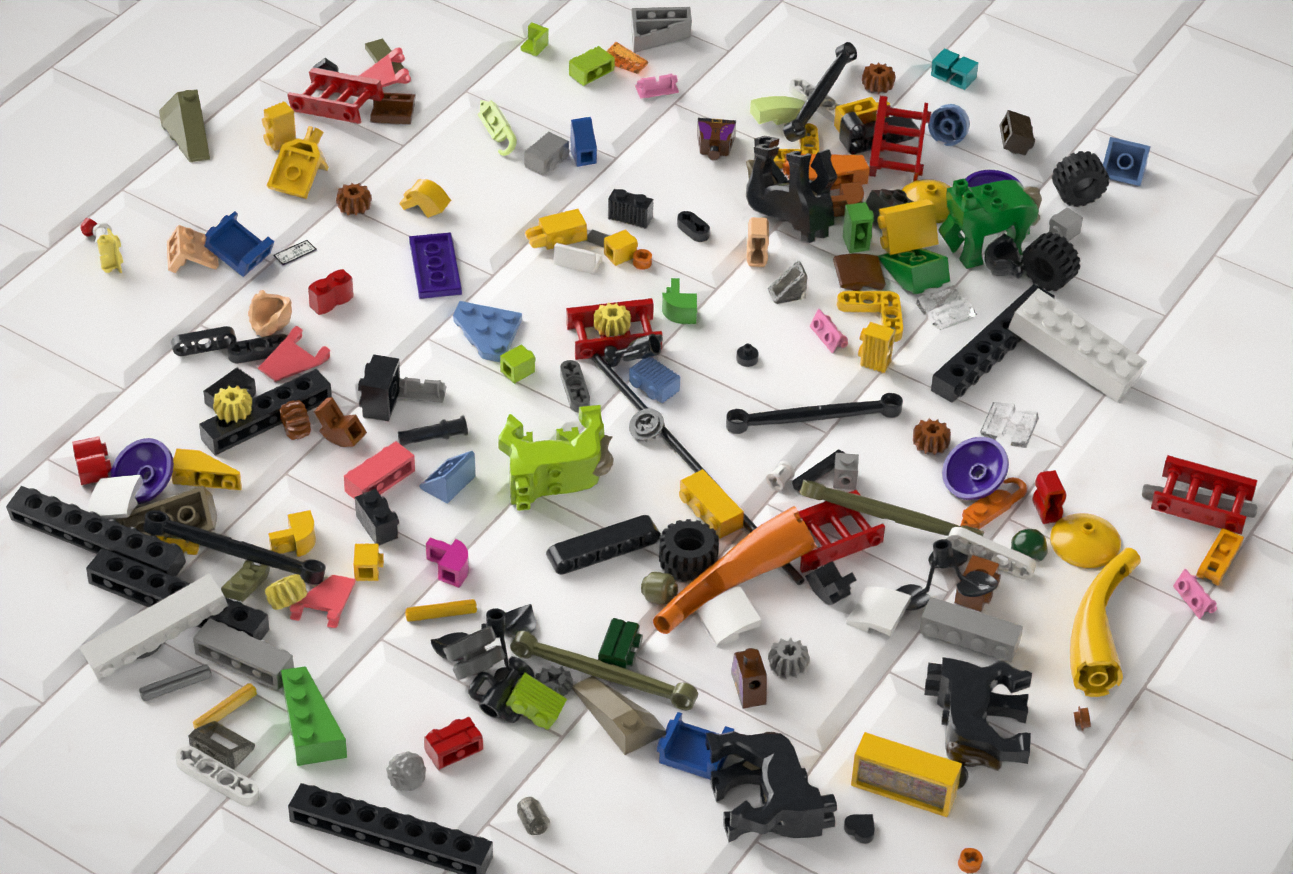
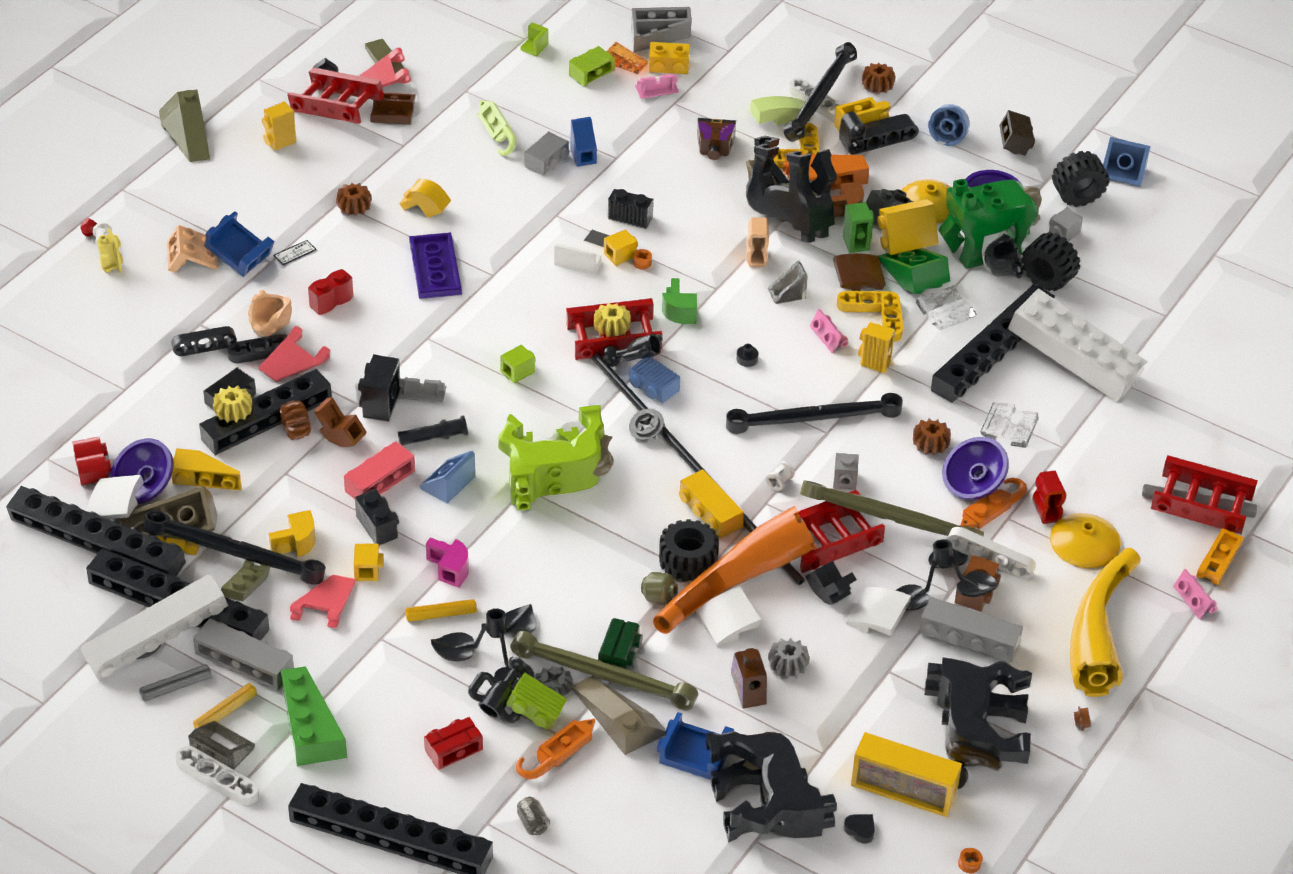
(286, 592): light yellow gear -> none
(298, 165): yellow plate -> none
(406, 771): light grey piece -> none
(475, 655): dark grey wheel -> none
(487, 328): medium blue plate -> none
(559, 228): yellow hinge -> none
(559, 748): none -> orange plate
(576, 378): dark grey beam -> none
(603, 544): black beam -> none
(669, 58): none -> yellow brick
(693, 226): black beam -> none
(816, 471): black axle -> none
(880, 145): red fence -> none
(949, 63): teal piece -> none
(1030, 543): dark green hair -> none

